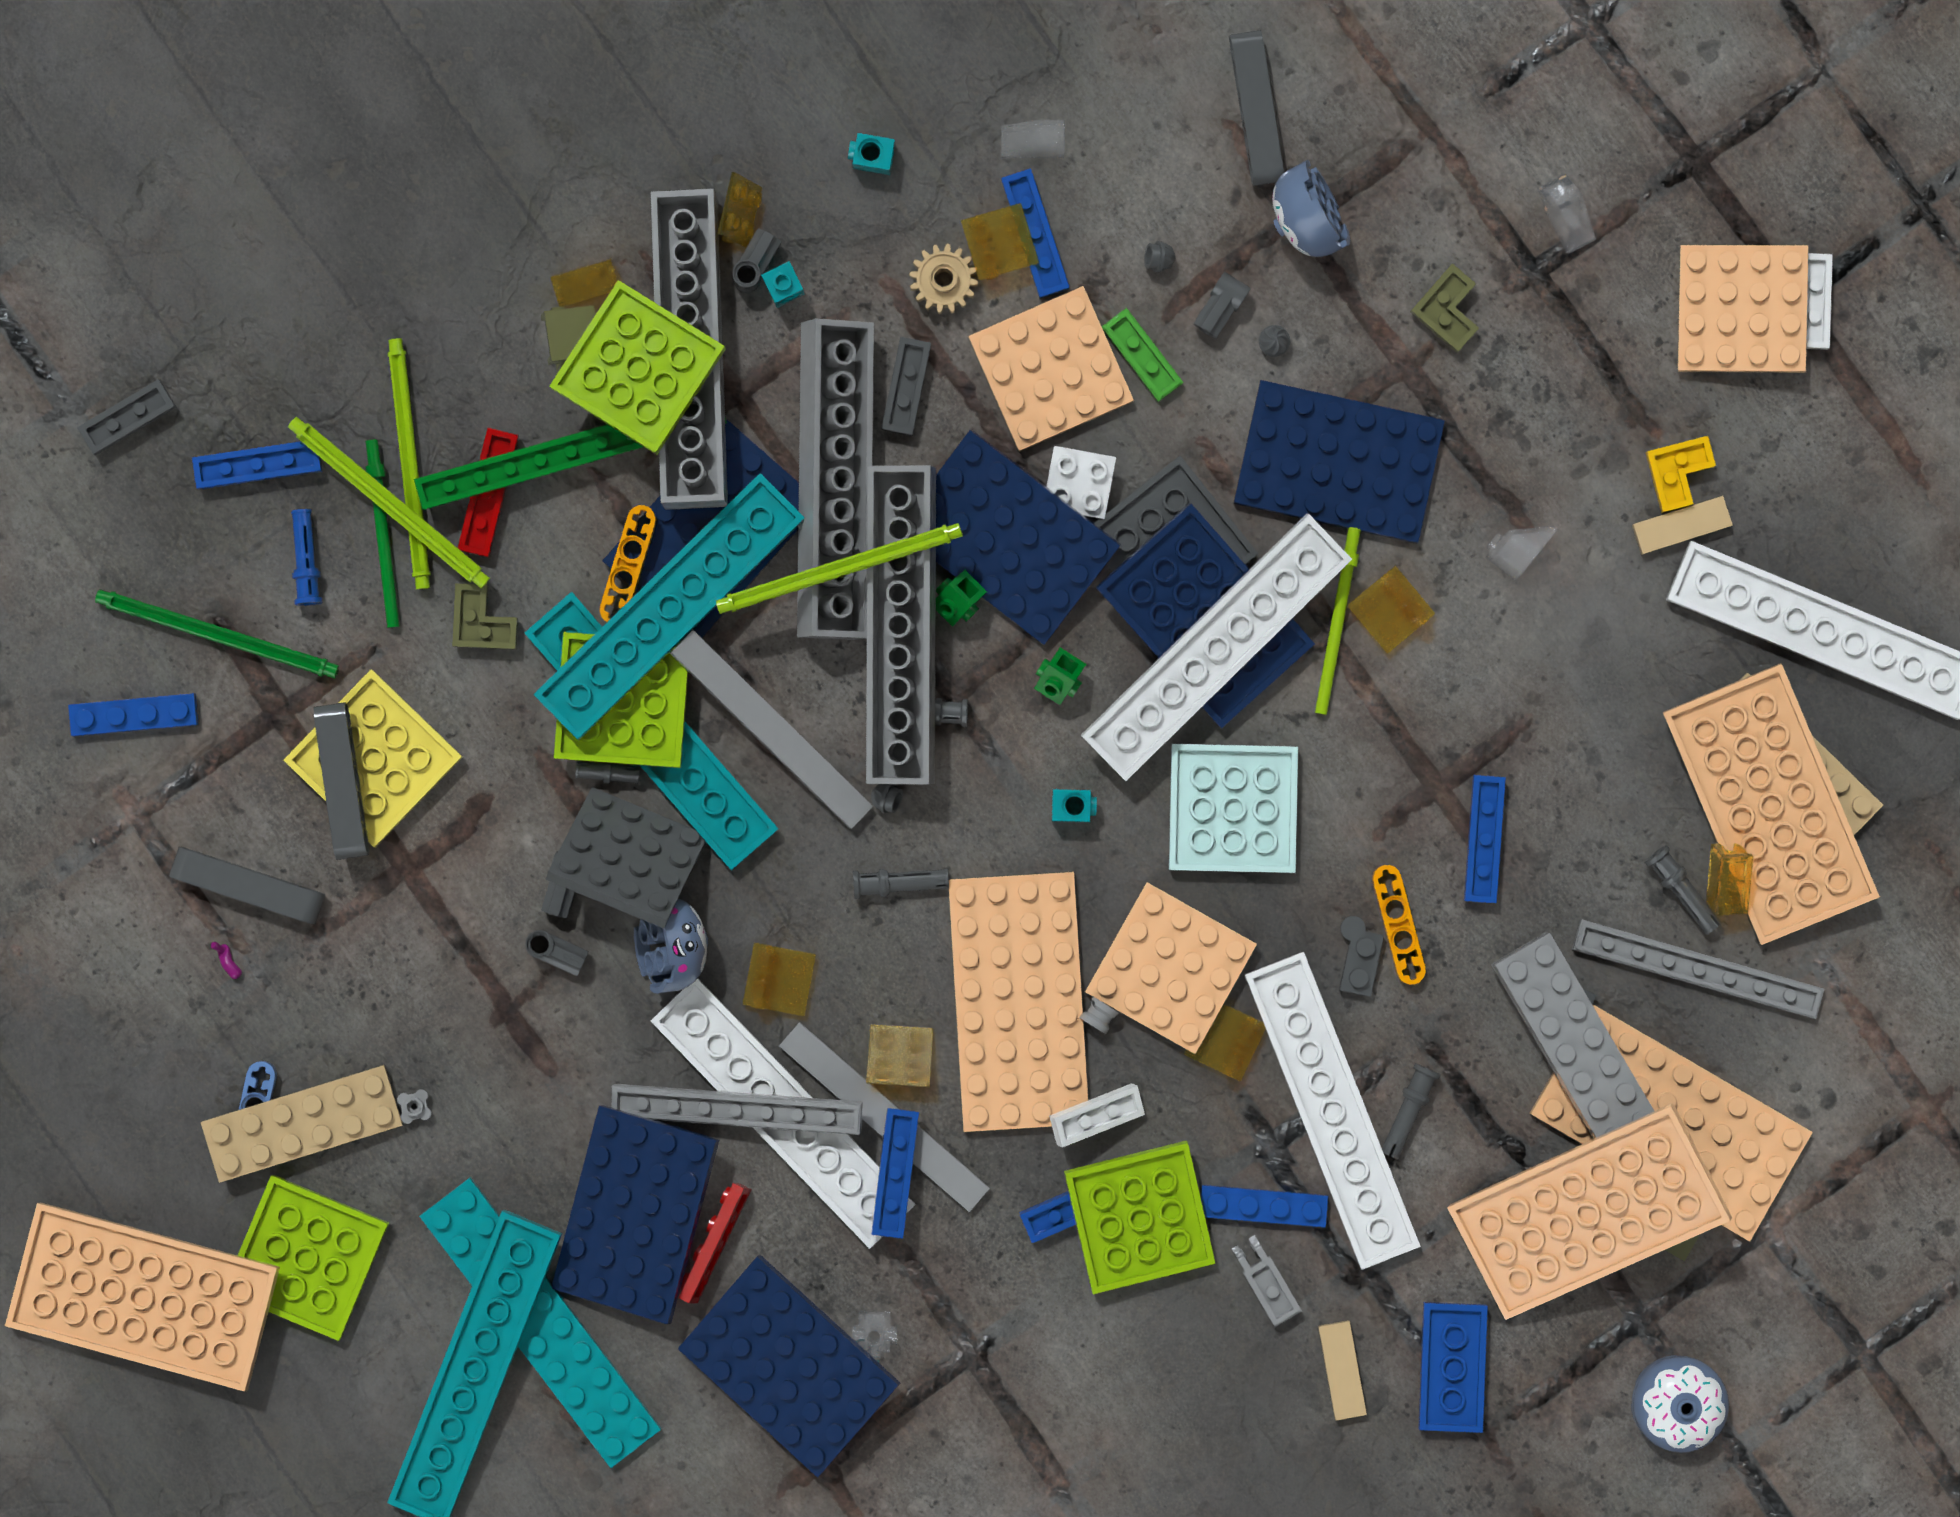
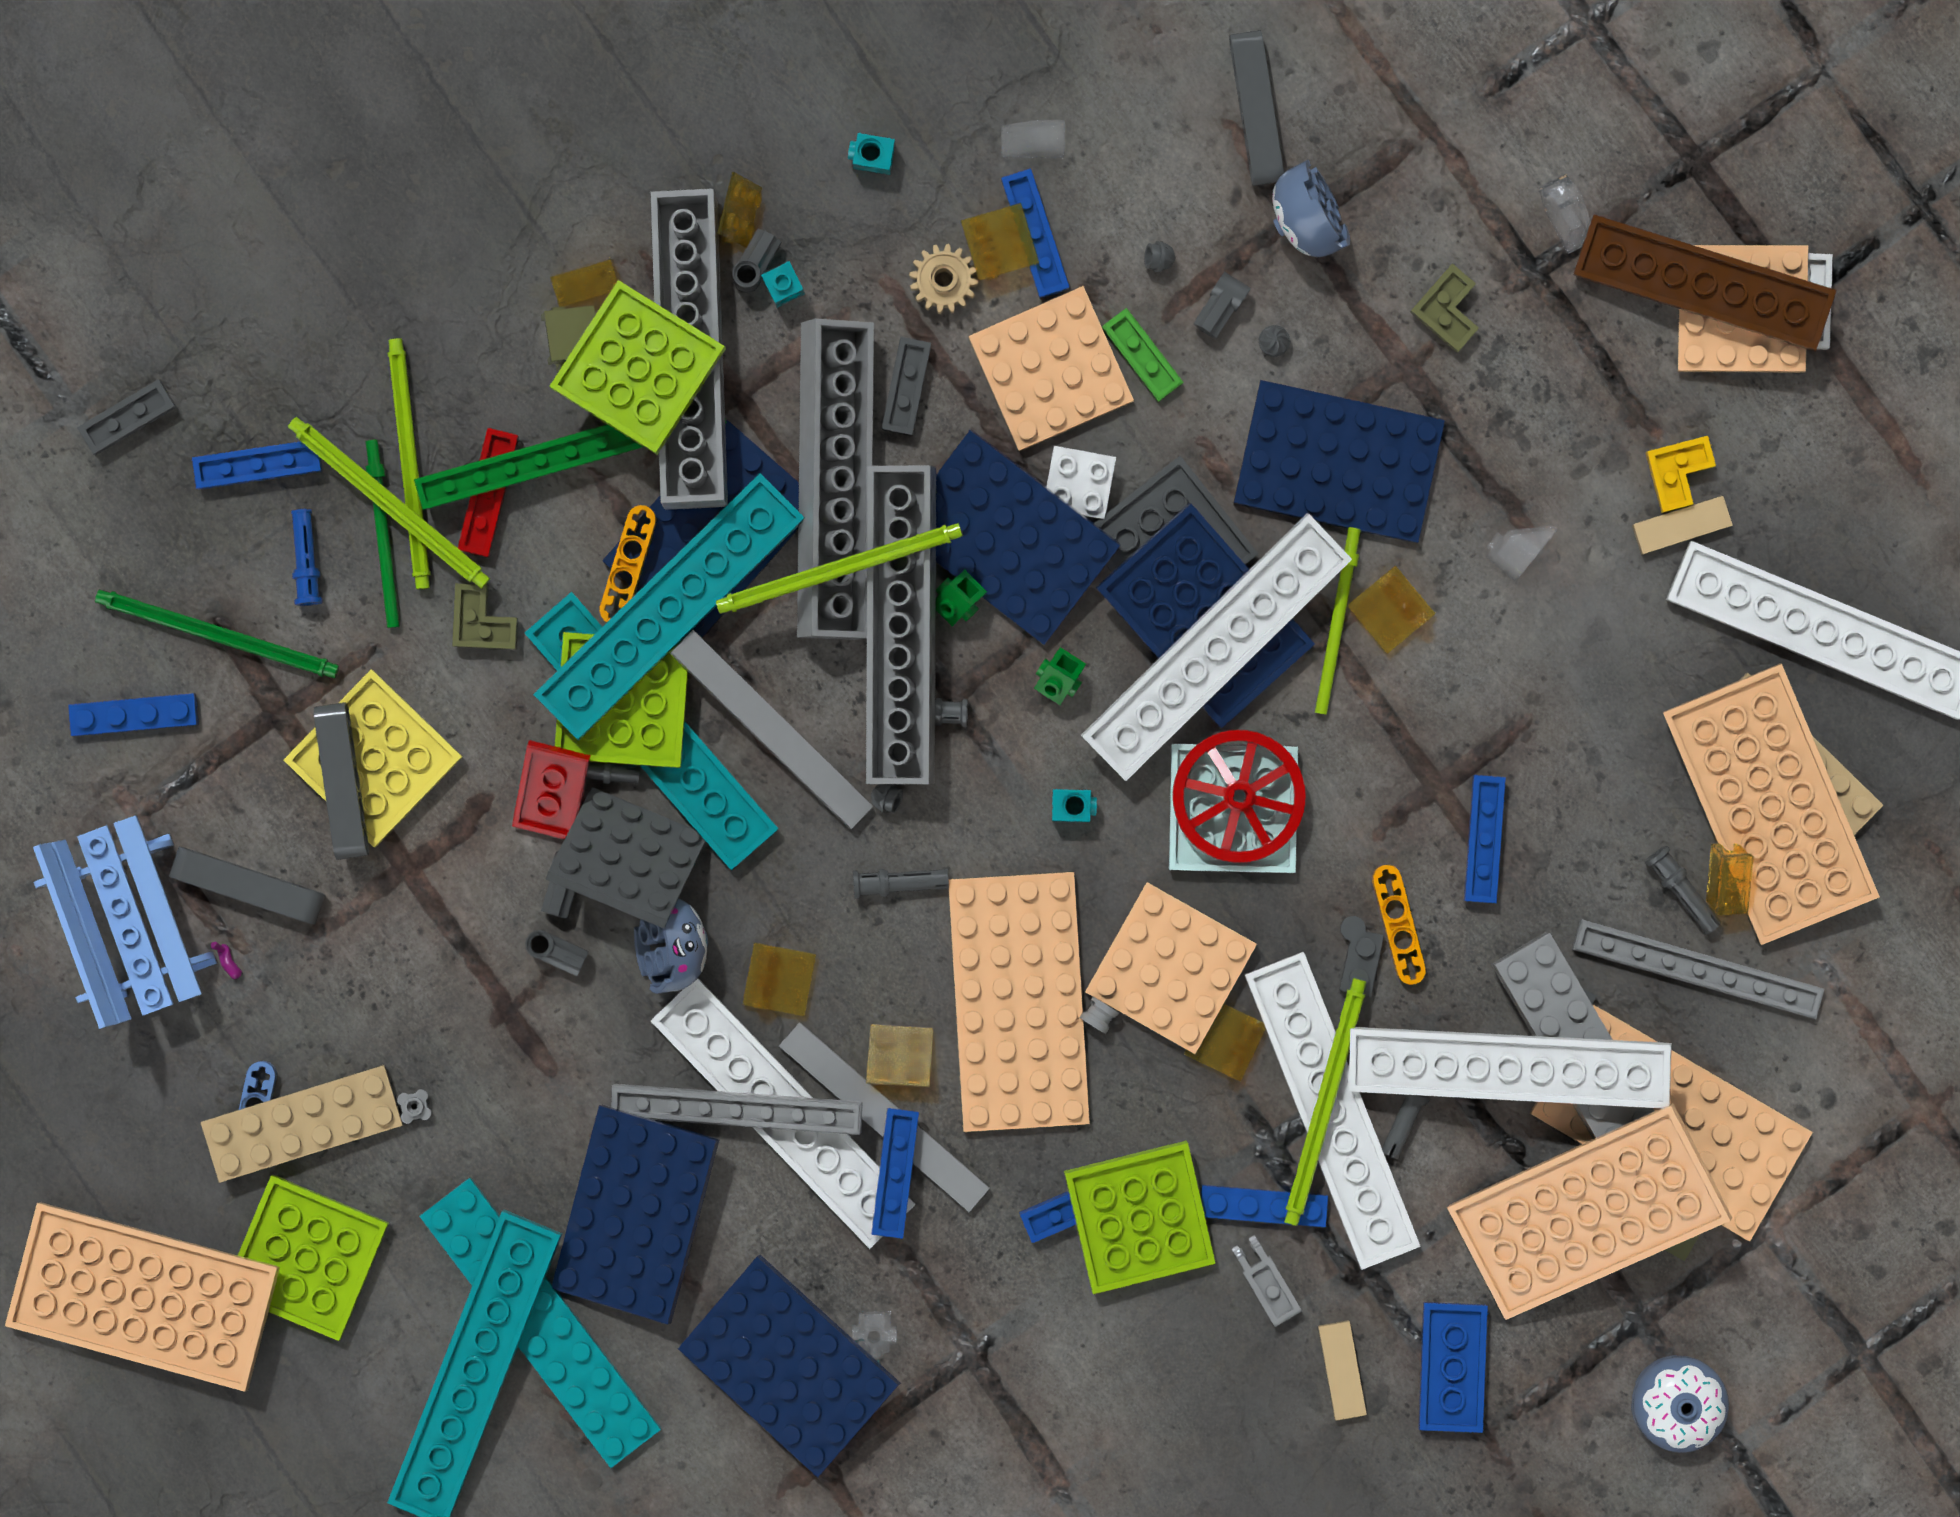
(125, 921): none -> light blue piece
(550, 789): none -> red tile
(719, 1232): red plate -> none
(1097, 1115): white plate -> none
(1268, 846): none -> red wheel
(1325, 1102): none -> lime piece
(1510, 1067): none -> white plate
(1705, 282): none -> reddish brown plate

